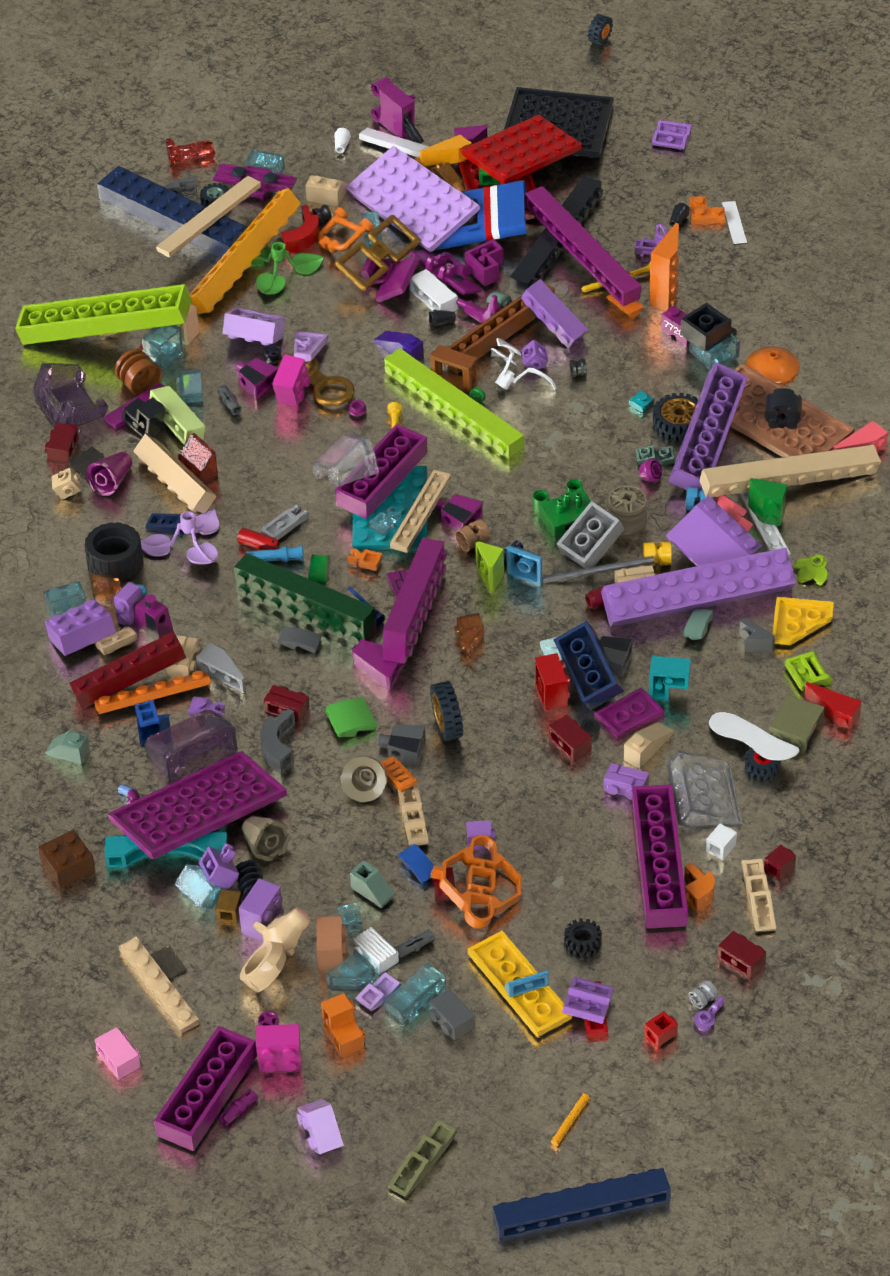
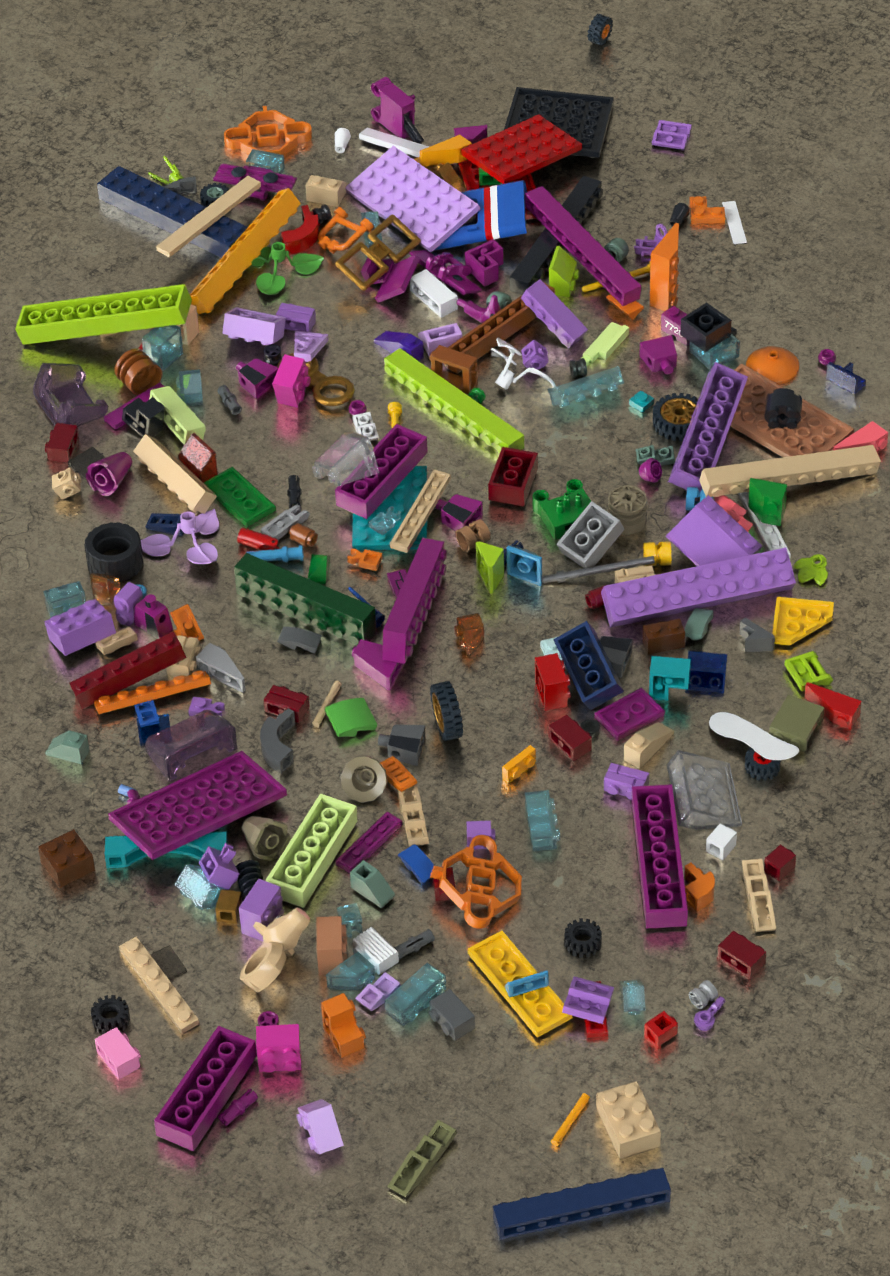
(110, 1005): none -> black tyre
(174, 176): none -> lime plant
(186, 623): none -> orange slope
(195, 151): clear red piece -> none
(240, 497): none -> green tile
(289, 124): none -> orange piece
(294, 490): none -> black pin
(297, 317): none -> medium lavender brick
(303, 535): none -> dark orange brick
(313, 849): none -> yellowish green brick
(328, 701): none -> tan bar
(365, 426): none -> white slope
(369, 842): none -> magenta tile
(441, 317): black cone -> none
(441, 336): none -> lavender slope
(513, 476): none -> dark red brick
(519, 764): none -> light orange plate
(541, 820): none -> clear light blue brick
(563, 273): none -> lime slope
(585, 386): none -> clear light blue brick
(606, 343): none -> yellowish green piece
(617, 248): none -> sand green head
(628, 1120): none -> tan brick
(632, 996): none -> clear light blue slope
(659, 354): none -> magenta torso
(663, 636): none -> reddish brown brick
(707, 671): none -> clear blue slope
(826, 356): none -> magenta plate
(845, 377): none -> clear blue panel

